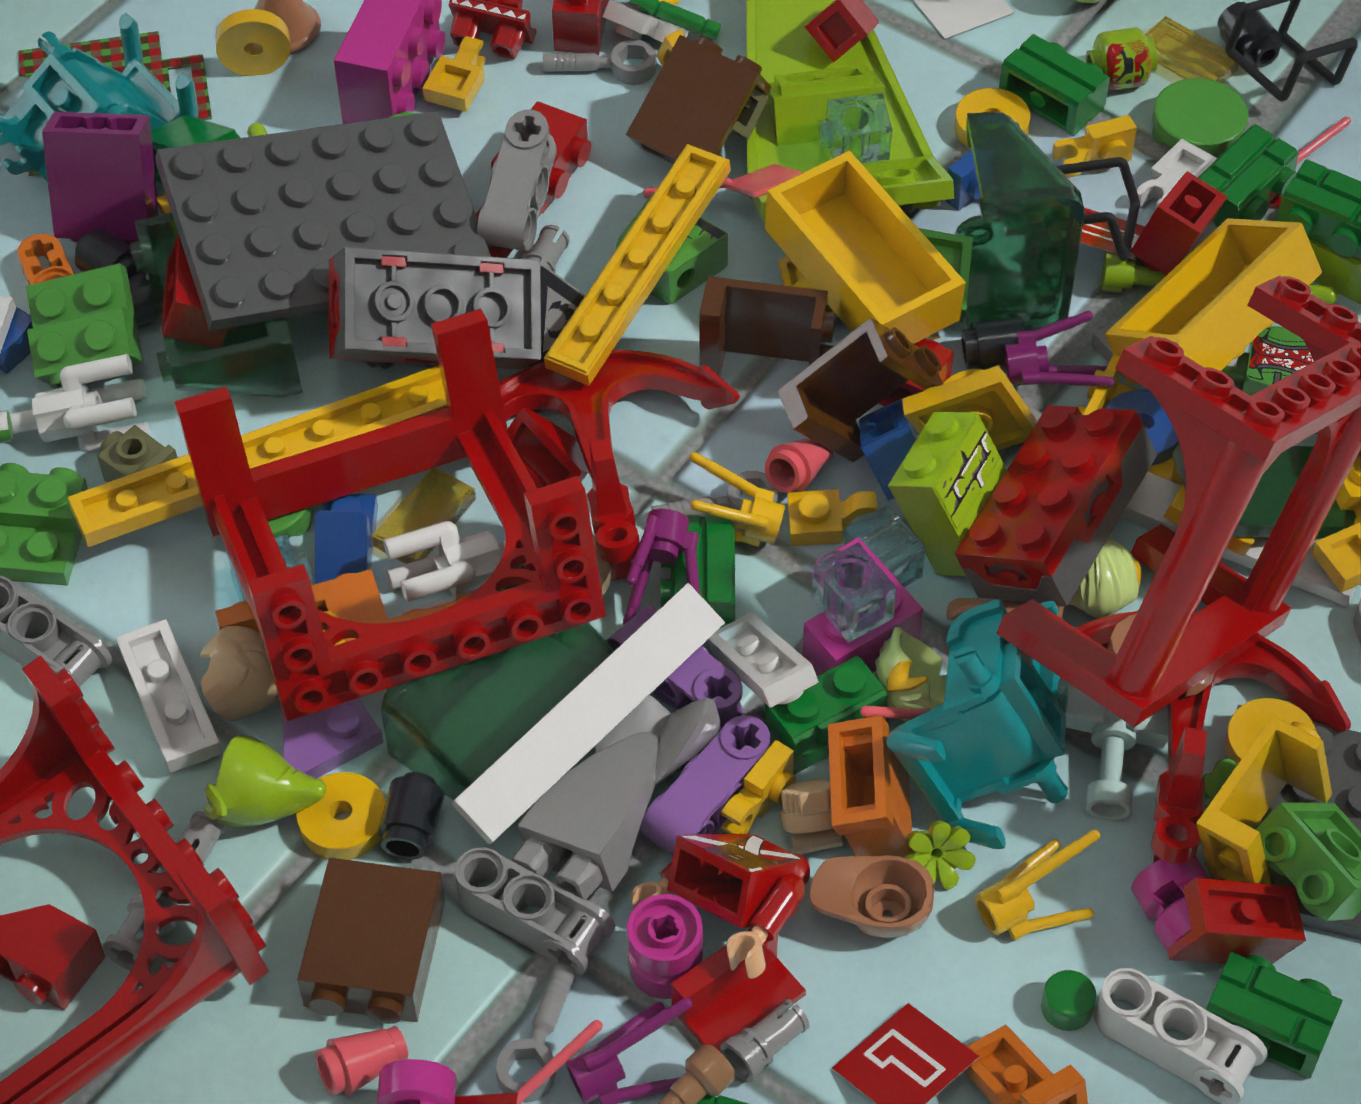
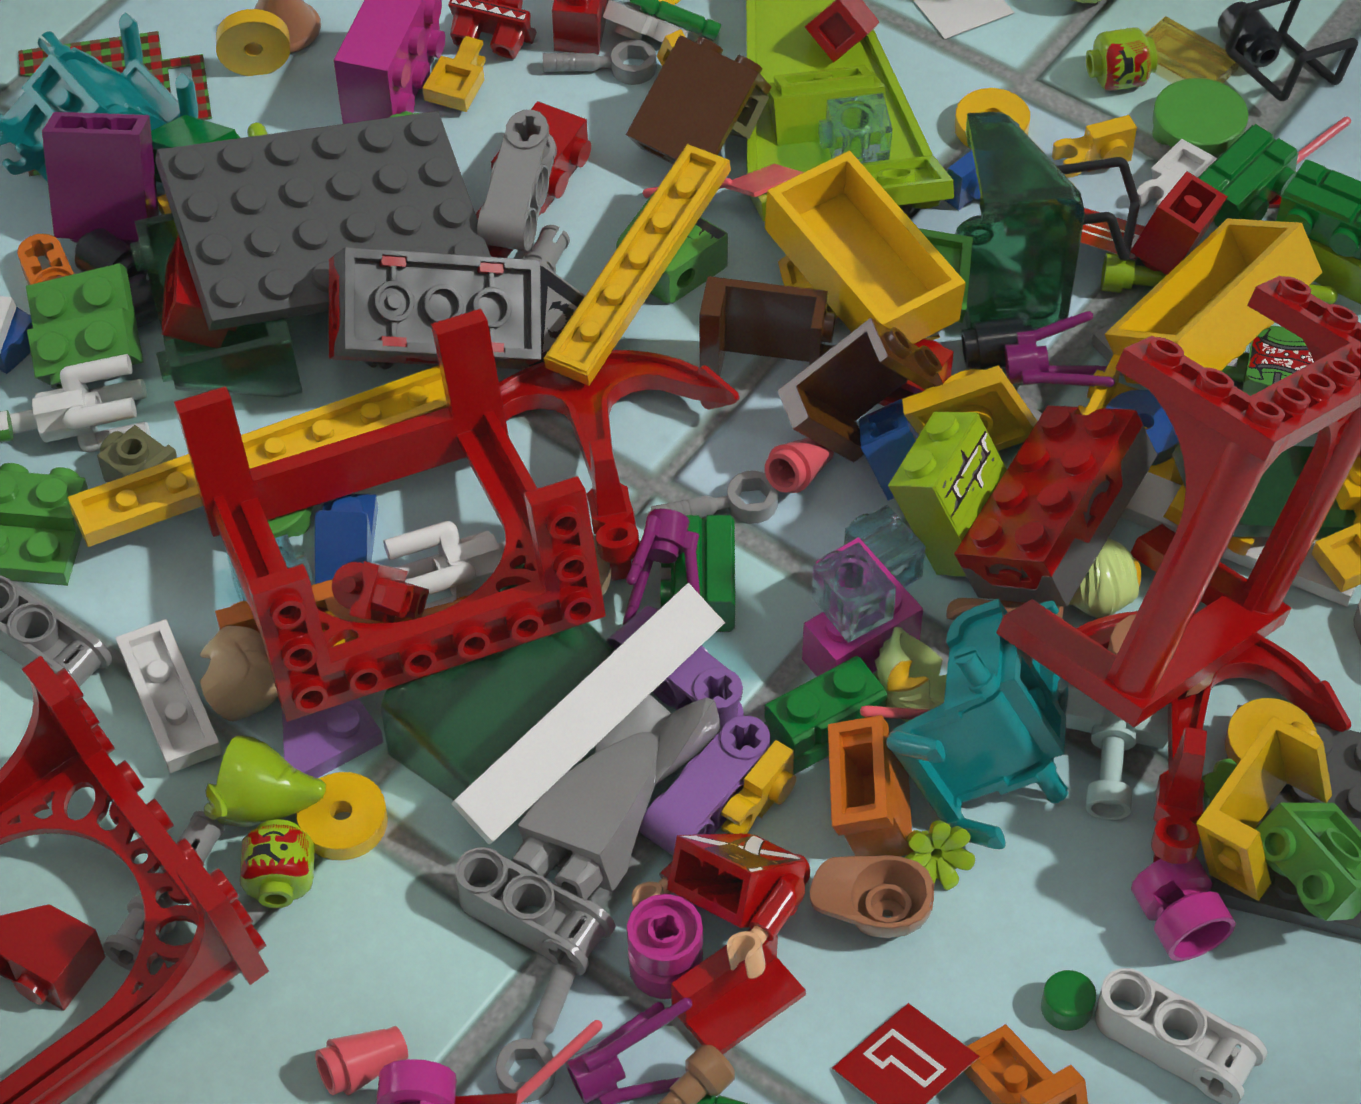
(277, 863): none -> lime head
(371, 940): reddish brown brick -> none
(378, 592): none -> red hips
(410, 815): black brick -> none
(432, 501): clear yellow tile -> none
(546, 449): red slope -> none
(755, 1046): light grey pin -> none
(757, 518): yellow plant -> none
(763, 660): white plate -> none
(808, 817): tan piece -> none
(822, 517): yellow plate -> none
(1007, 902): yellow plant -> none
(1055, 83): green brick -> none
(1238, 920): red panel -> none
(1282, 1012): green brick -> none

